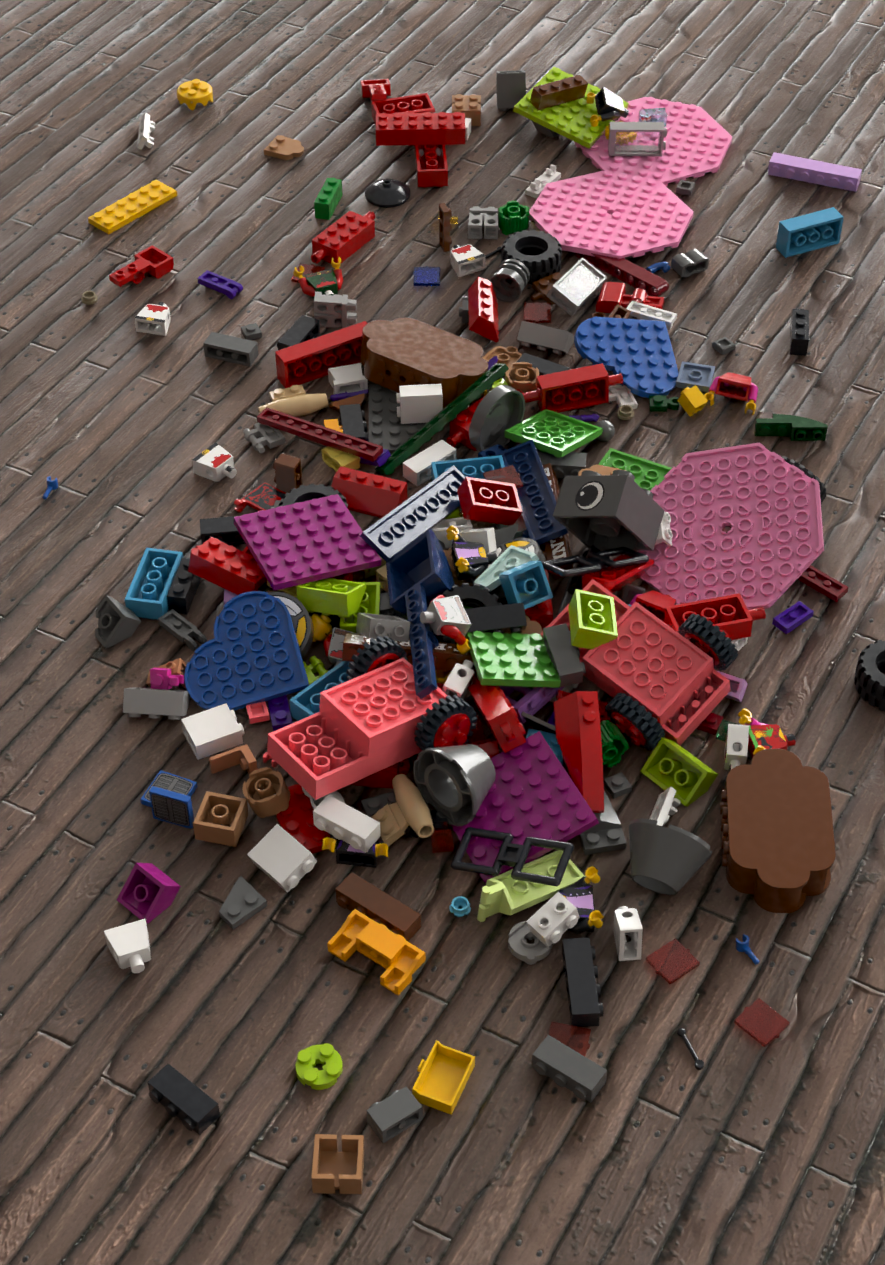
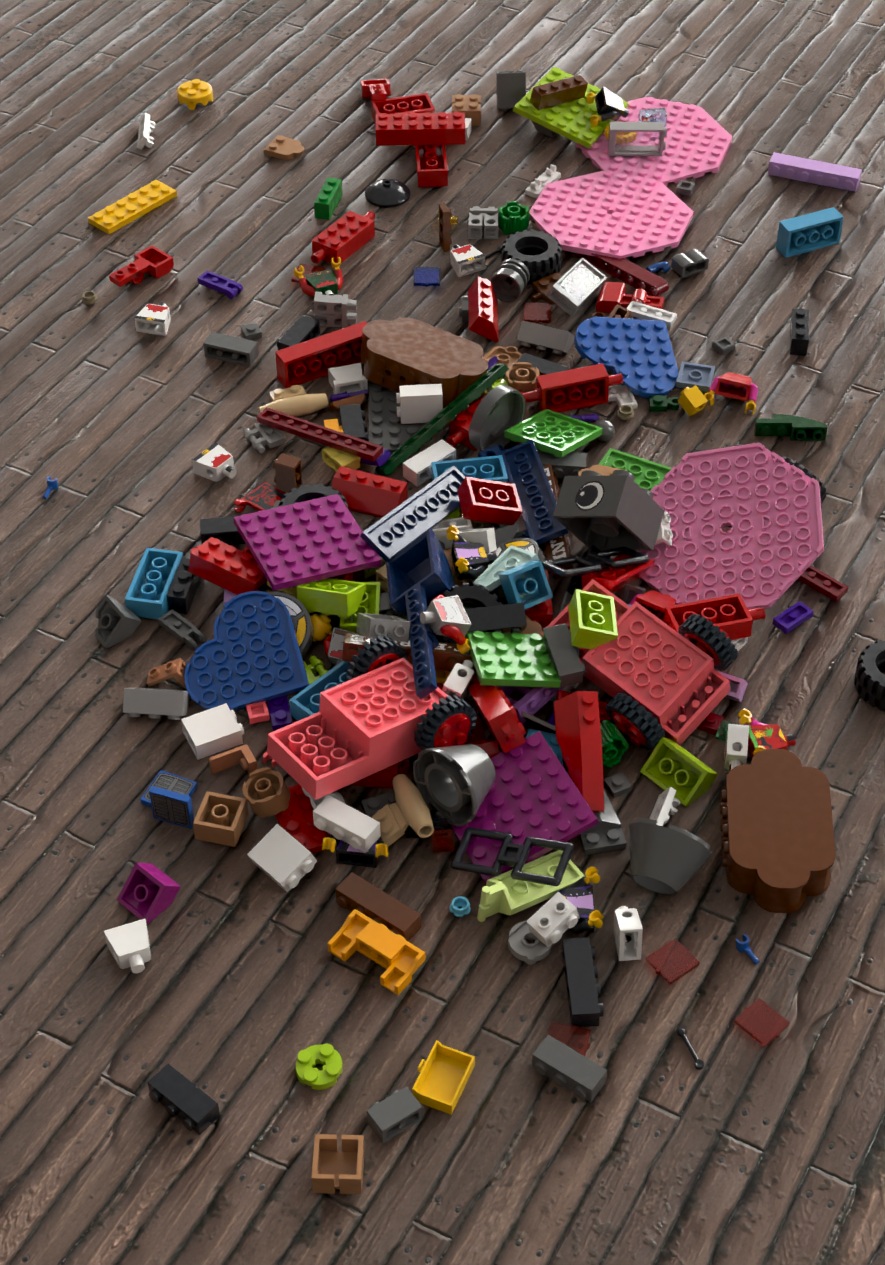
(162, 679): dark pink plate -> none
(241, 904): dark grey wing -> none
(505, 474): clear red piece -> none

